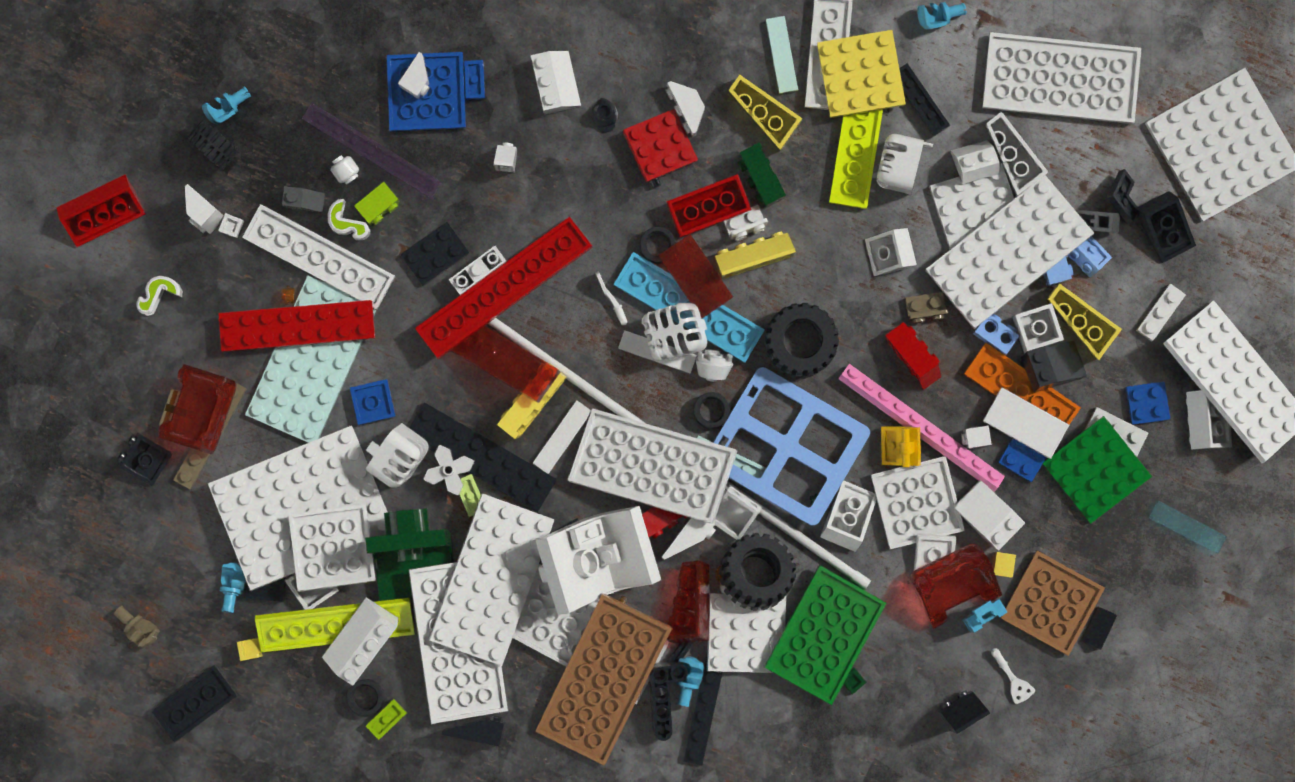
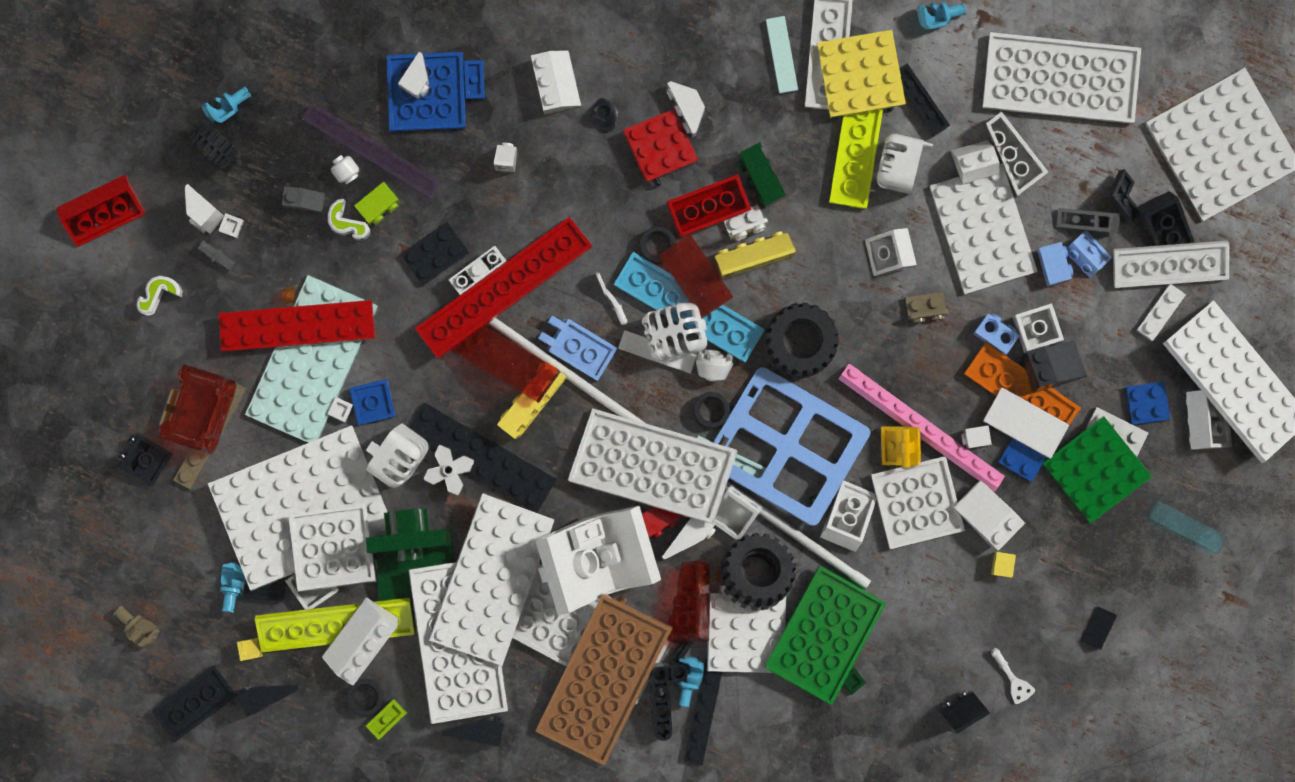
(216, 256): none -> dark grey pin
(260, 697): none -> black slope
(318, 256): white plate -> none
(340, 409): none -> white plate
(470, 494): yellowish green plate -> none
(562, 437): white tile -> none
(579, 347): none -> light blue tile
(769, 114): light yellow wedge -> none
(914, 354): red wedge -> none
(932, 547): white tile -> none
(954, 581): clear red windscreen -> none
(984, 614): medium azure piece -> none
(1009, 251): white plate -> none
(1052, 603): medium nougat plate -> none
(1086, 322): light yellow wedge -> none
(1171, 264): none -> white plate

